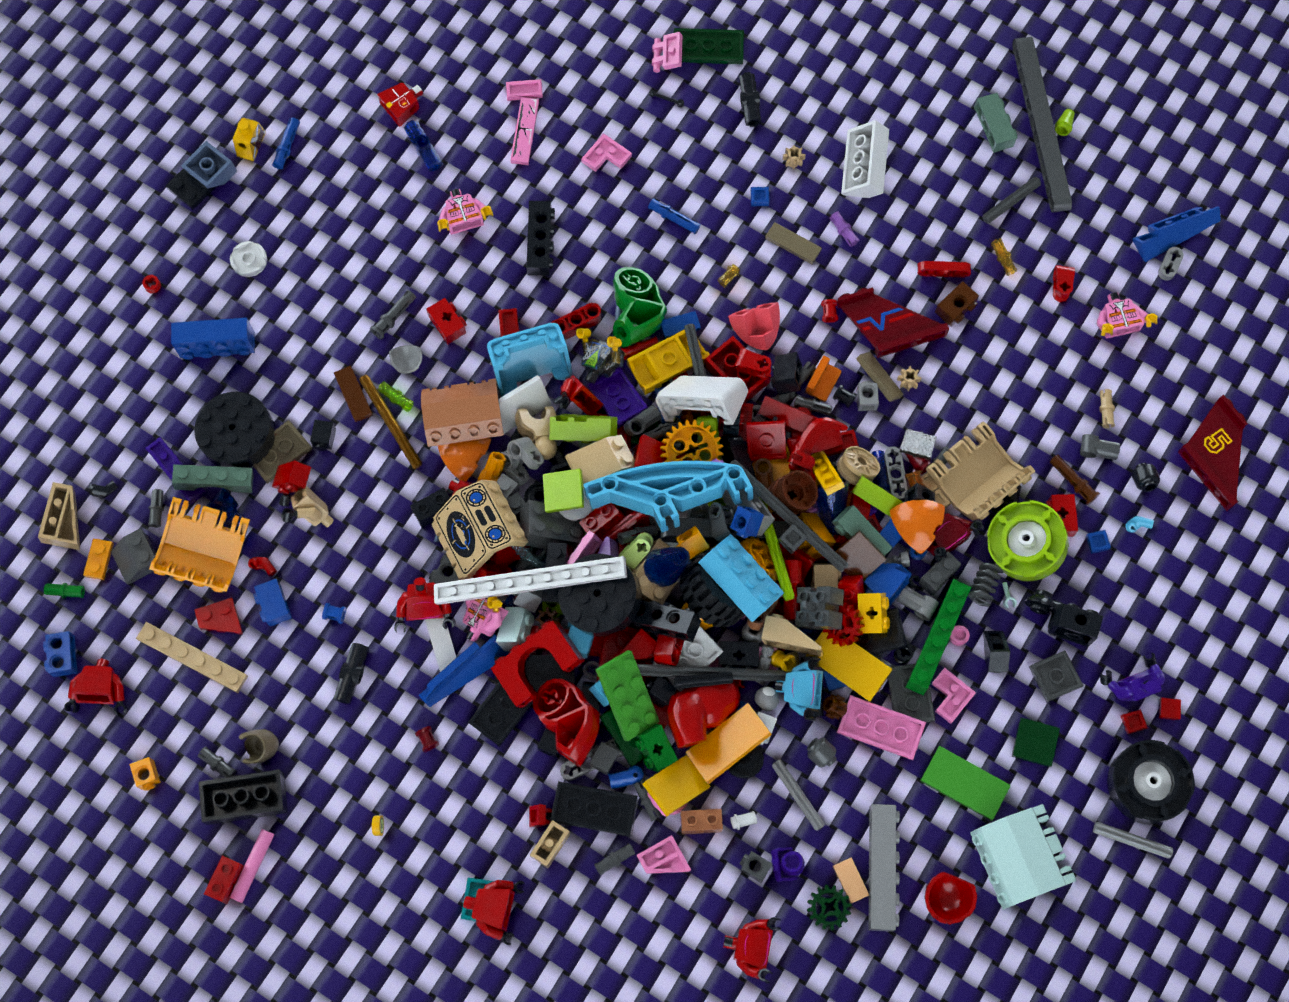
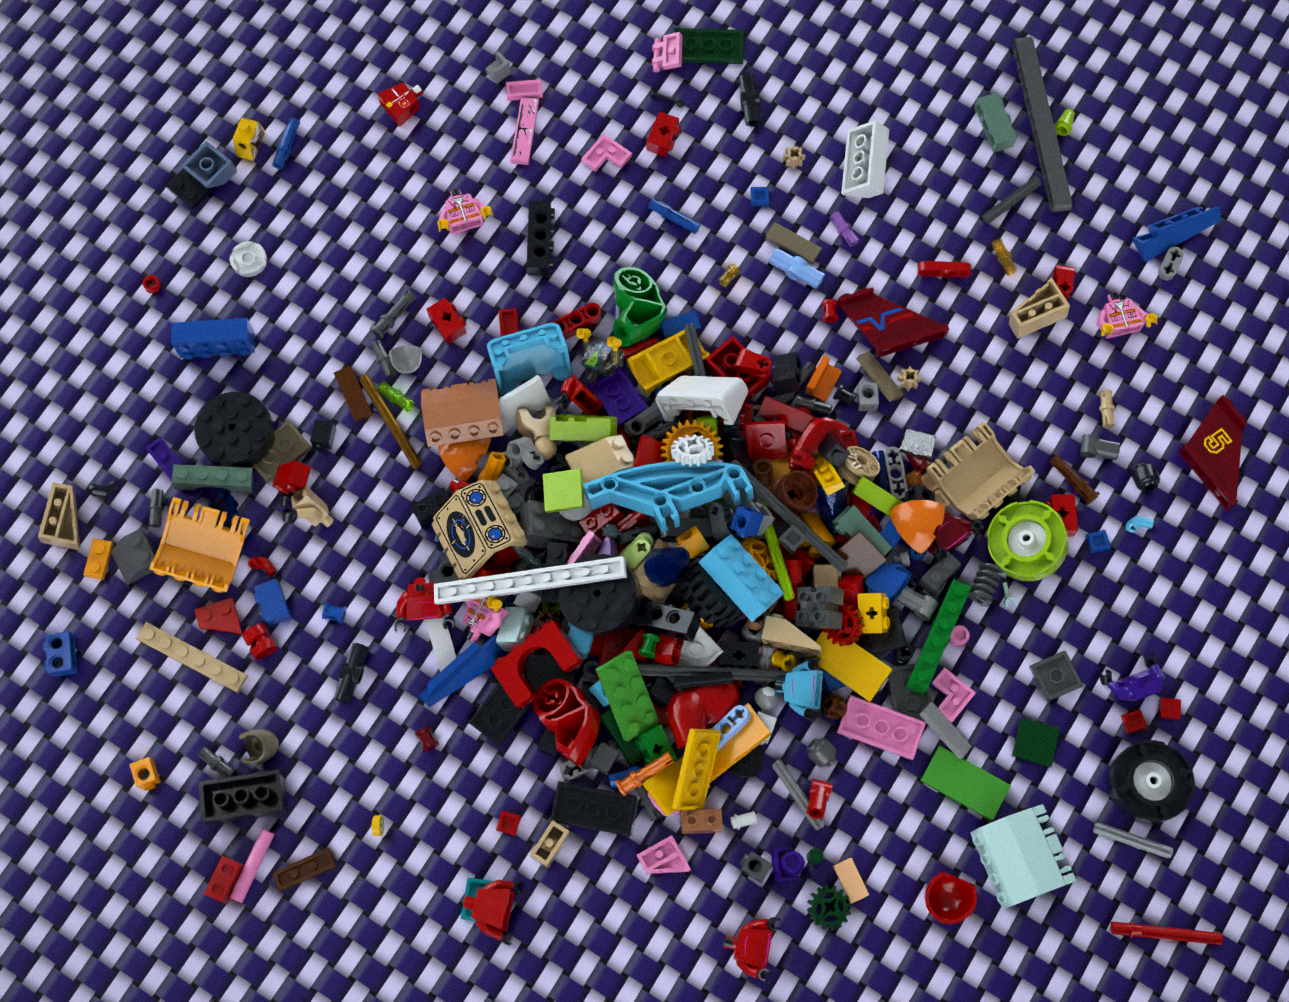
(64, 590): green axle -> none
(96, 686): red torso -> none
(259, 640): none -> red wheel
(304, 869): none -> reddish brown tile
(383, 359): none -> flat silver pin
(428, 152): clear blue piece -> none
(498, 69): none -> light grey panel
(508, 823): none -> red tile
(537, 815): red tile -> none
(610, 531): none -> clear light blue plate
(614, 859): dark grey pin -> none
(637, 778): none -> orange pin
(648, 645): none -> green bush
(657, 141): none -> red brick
(692, 450): none -> white gear
(696, 769): none -> yellow tile
(733, 714): none -> light blue beam
(757, 325): coral brick -> none
(796, 268): none -> light blue piece
(815, 856): none -> dark green piece
(819, 795): none -> red piece
(833, 450): none -> black brick
(882, 867): light grey brick -> none
(945, 730): none -> light grey tile
(961, 294): reddish brown brick -> none
(996, 651): black slope -> none
(1039, 310): none -> tan wedge
(1066, 620): black brick -> none
(1167, 933): none -> red axle

